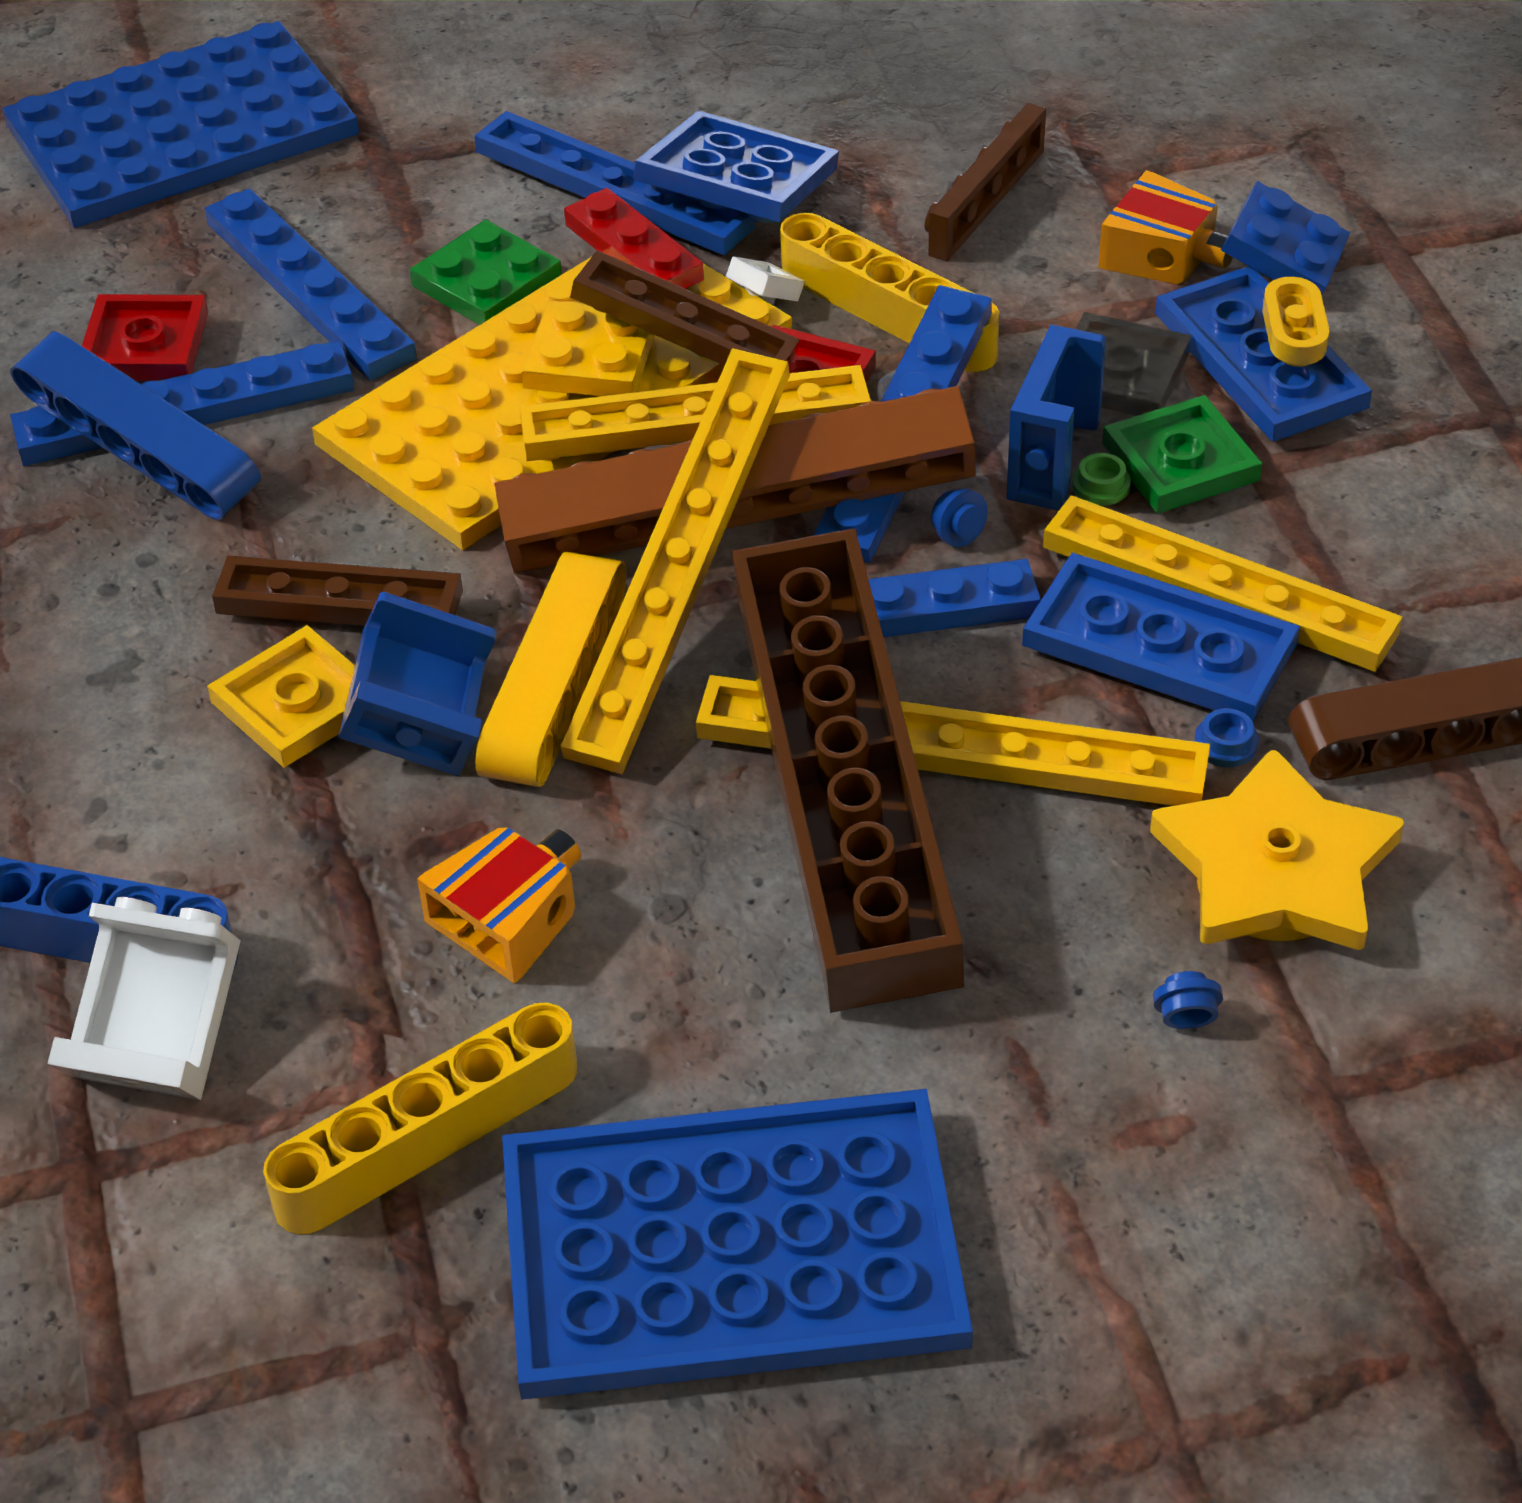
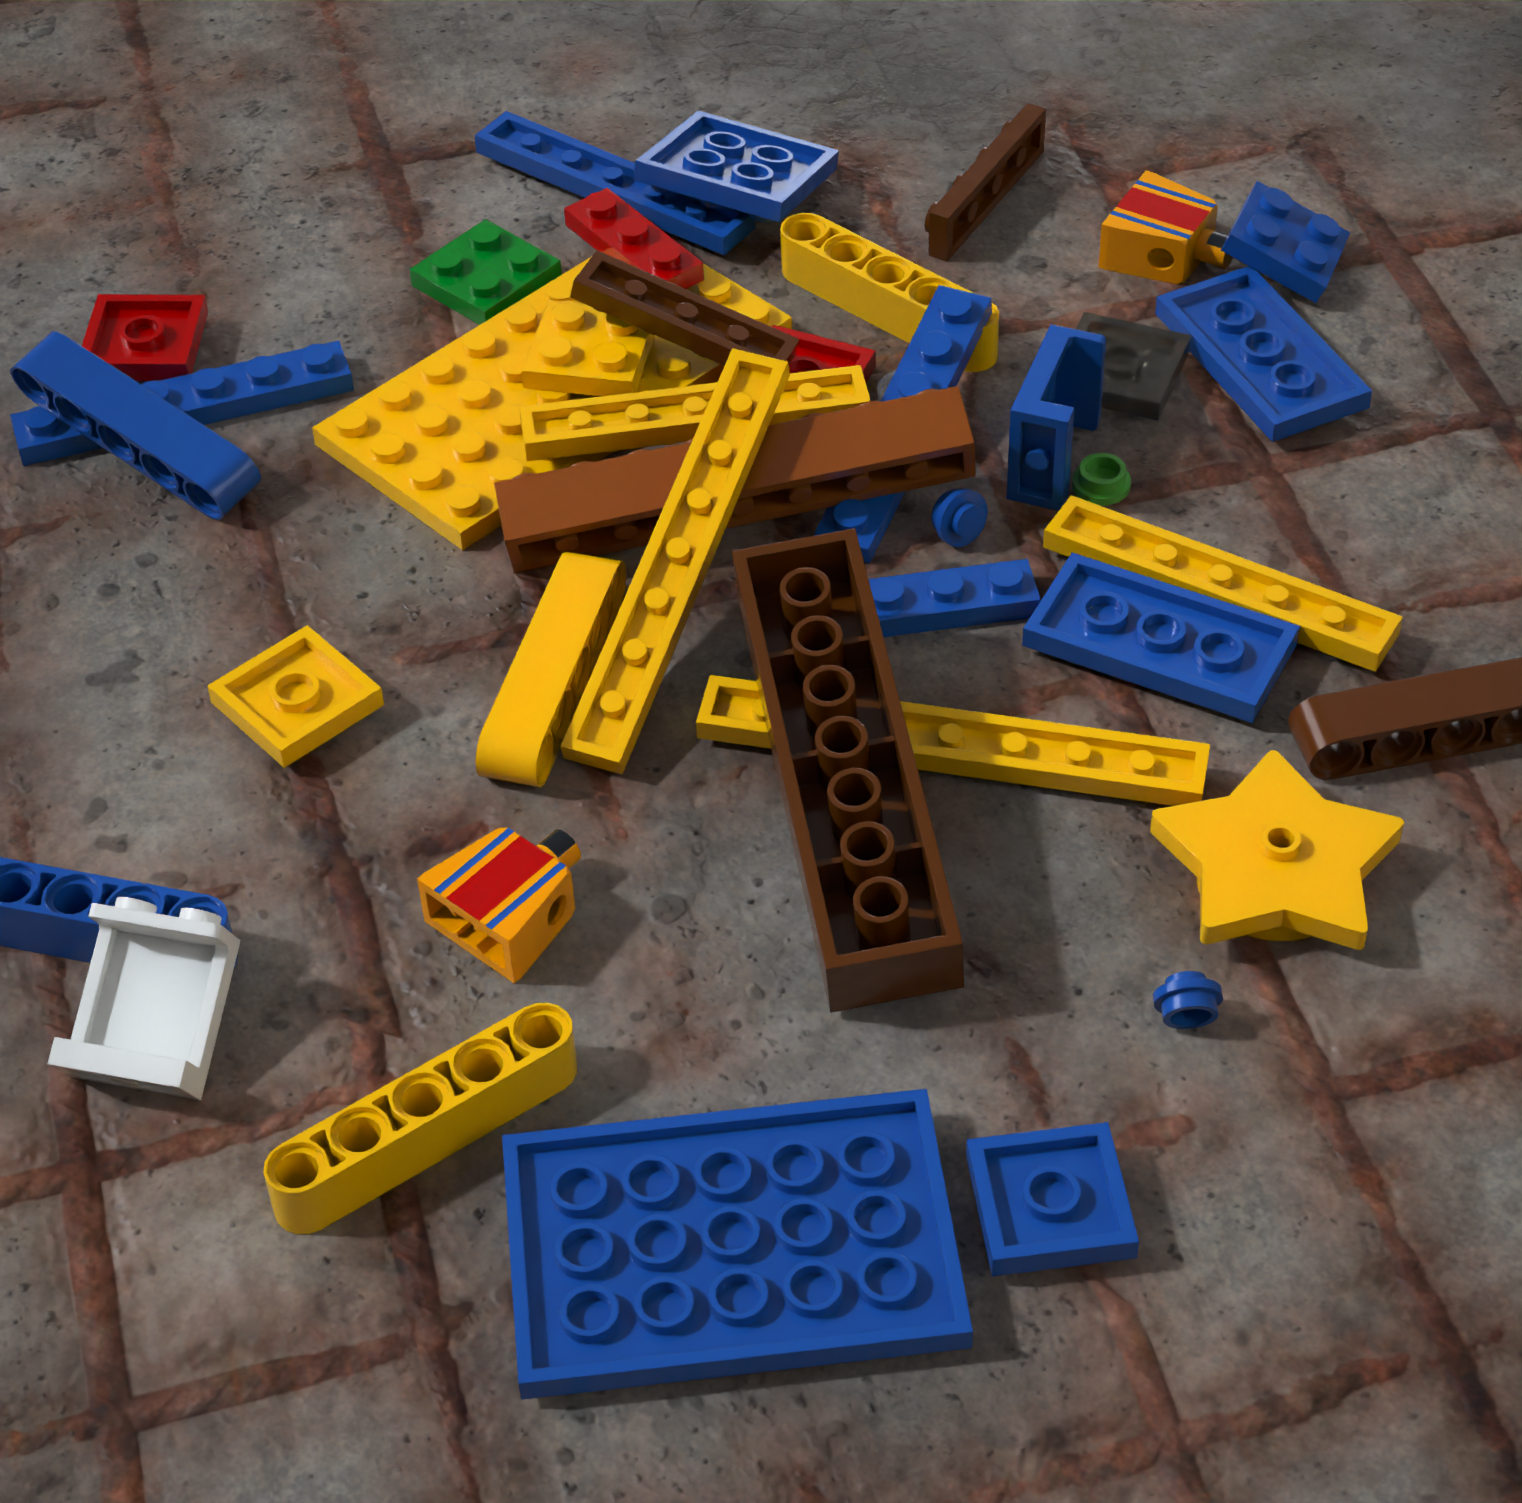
(178, 122): blue plate -> none
(311, 284): blue plate -> none
(325, 589): reddish brown plate -> none
(417, 684): blue panel -> none
(765, 280): white plate -> none
(1051, 1199): none -> blue plate
(1182, 453): green plate -> none
(1230, 737): blue plate -> none
(1295, 321): yellow plate -> none

